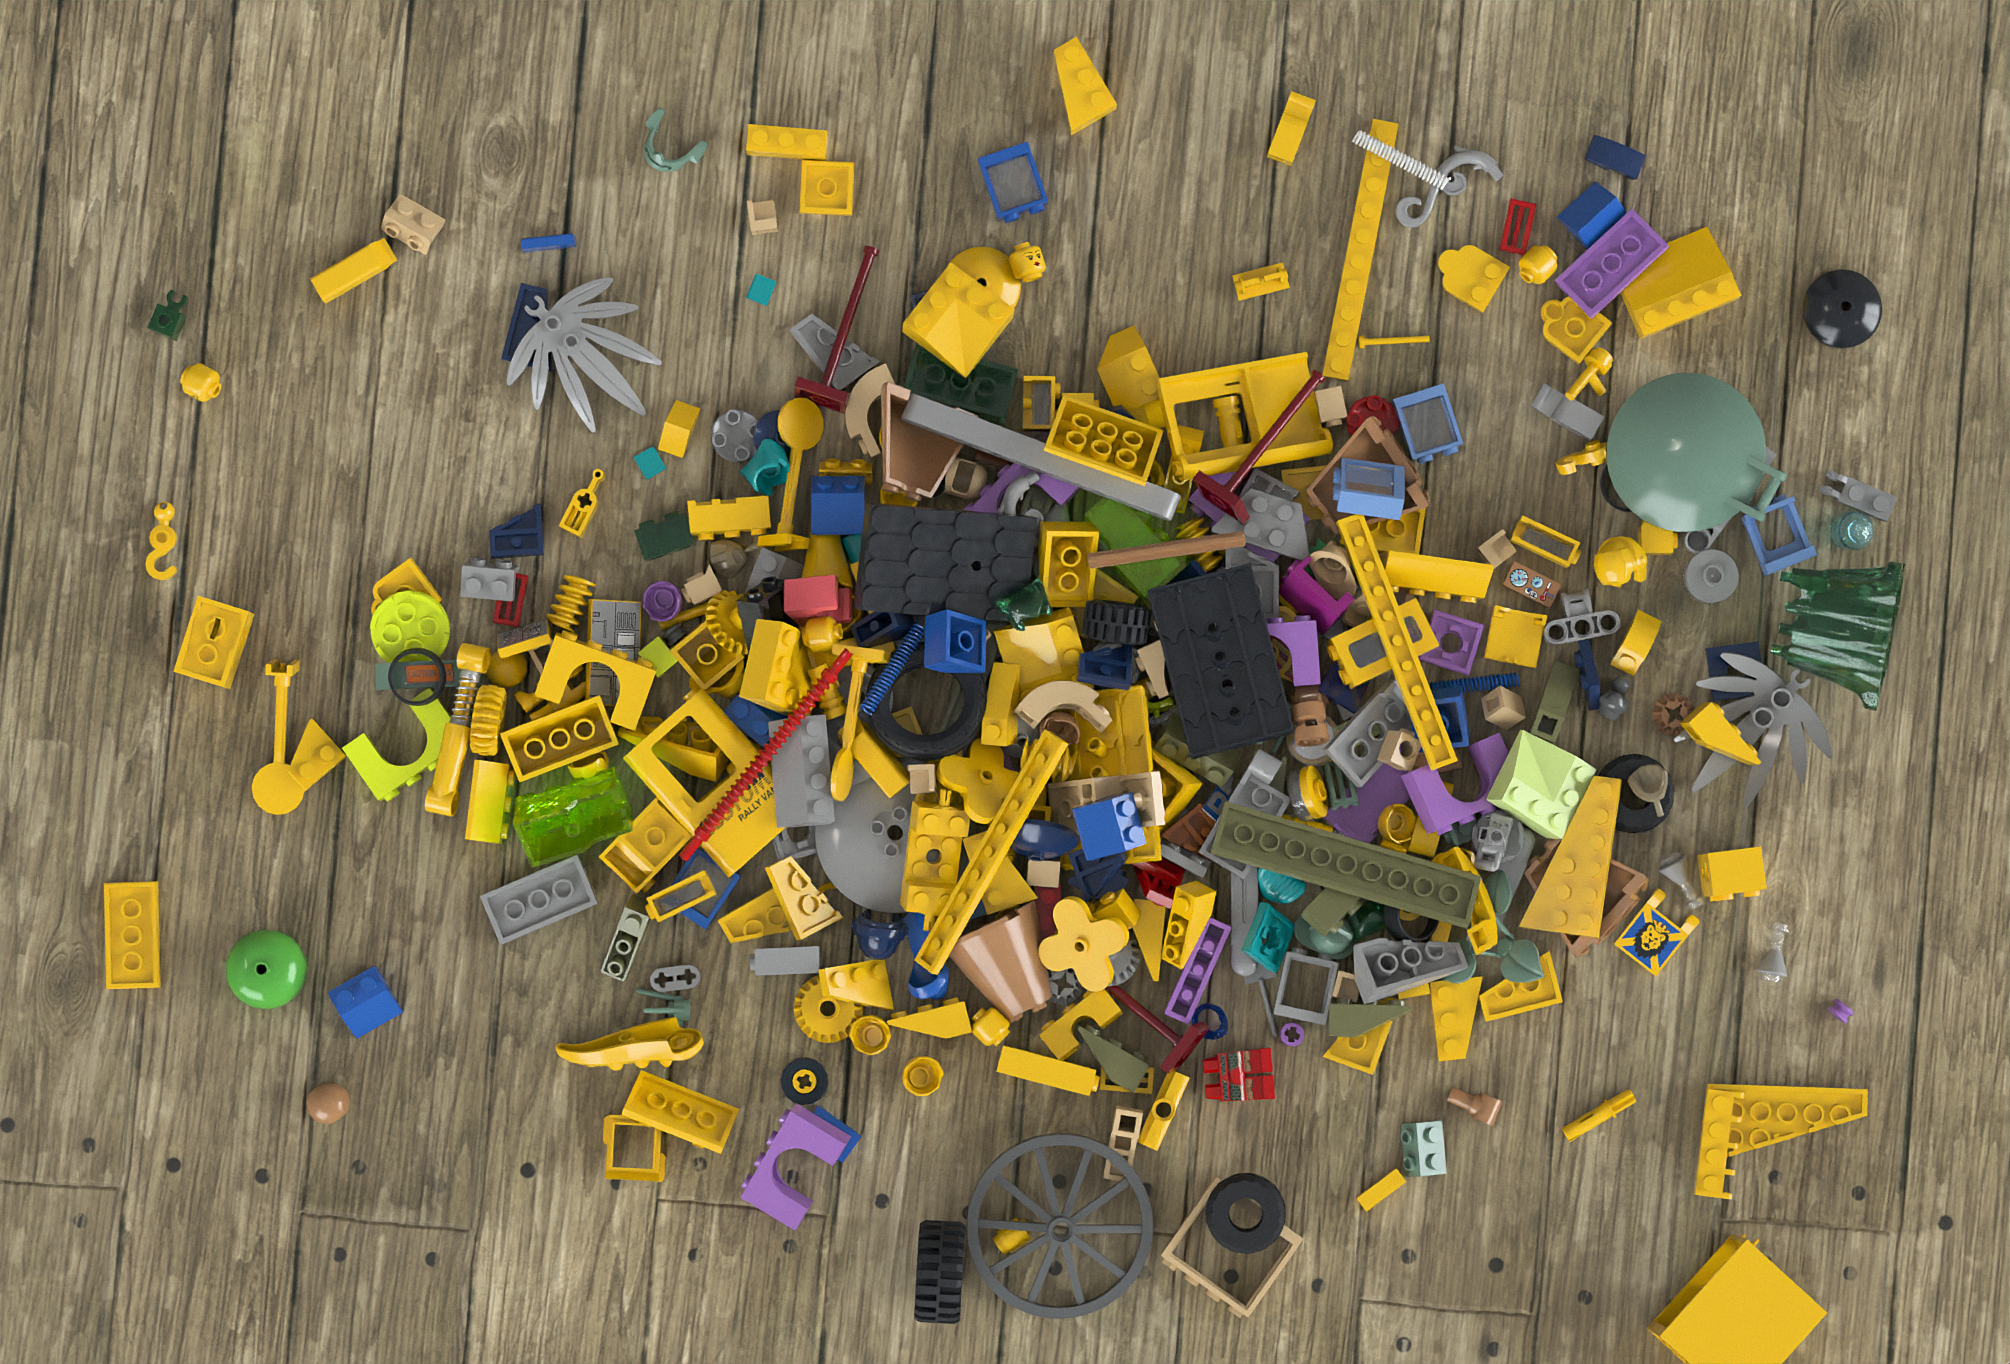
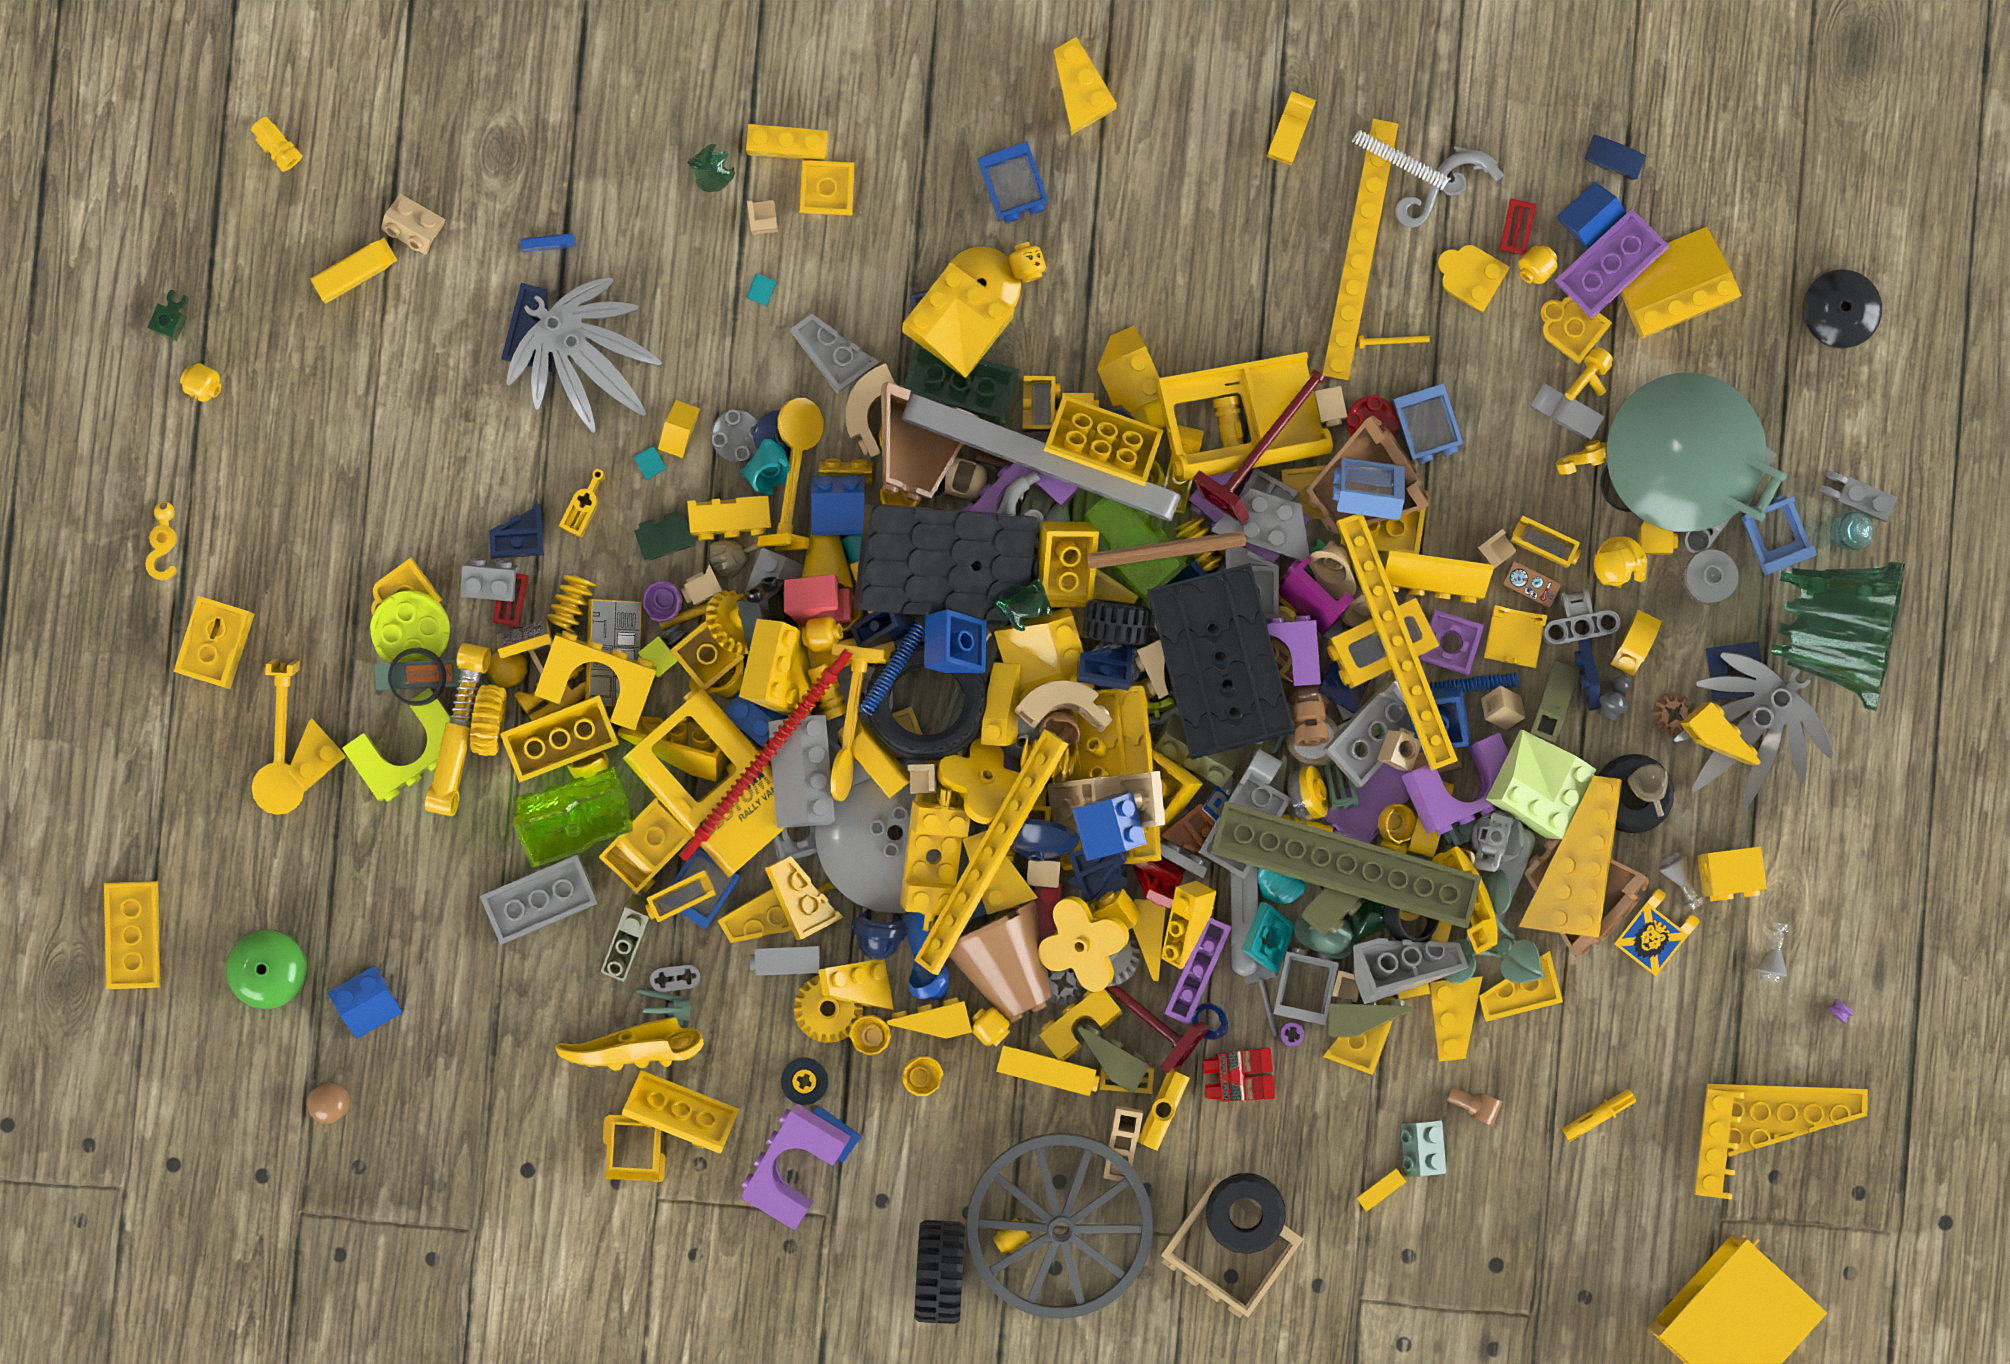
(273, 141): none -> yellow axle
(489, 802): yellow slope -> none
(656, 159): sand green helmet -> none
(709, 169): none -> clear green hair
(822, 393): dark red tile -> none
(1261, 281): yellow hinge -> none

